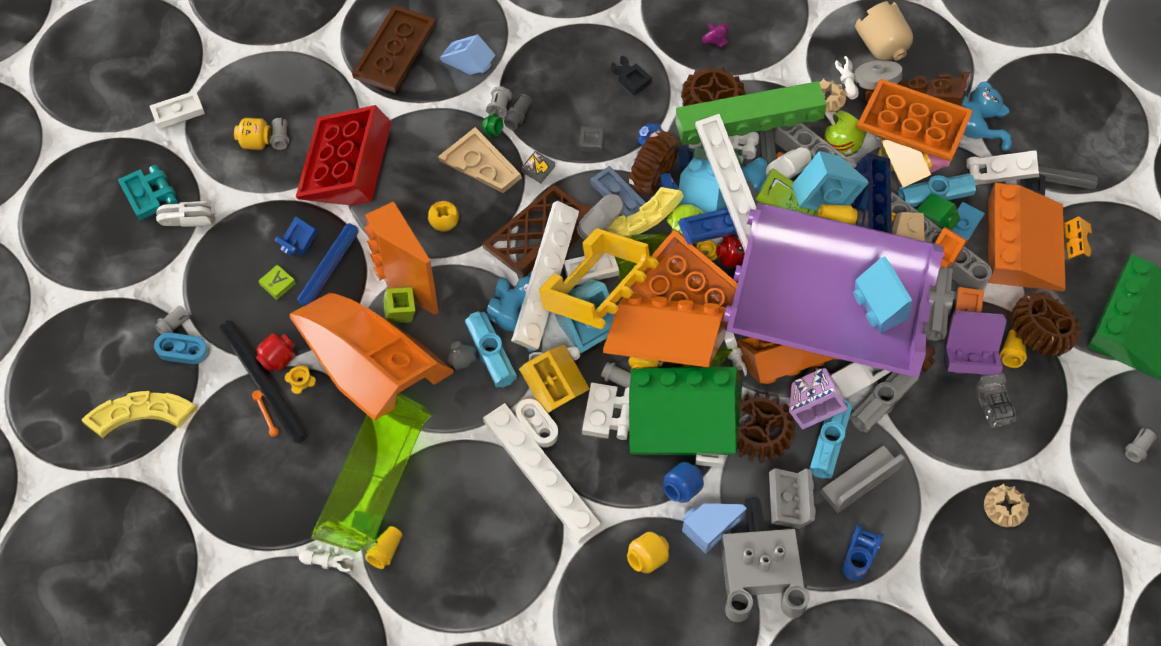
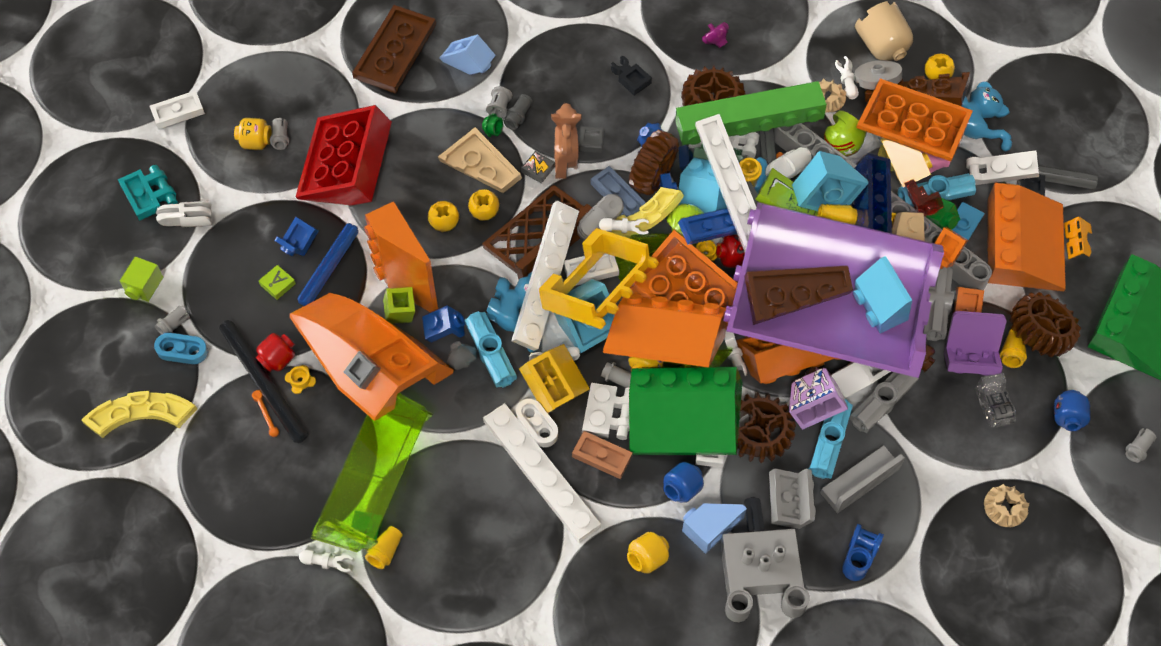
(141, 279): none -> lime brick
(362, 370): none -> tile
(442, 323): none -> blue bracket
(483, 197): none -> yellow piece
(565, 140): none -> nougat animal
(602, 454): none -> nougat plate
(623, 225): none -> white piece
(751, 170): none -> yellow cone
(790, 290): none -> reddish brown wing
(922, 202): none -> clear red bracket
(939, 64): none -> yellow piece
(1072, 410): none -> blue head

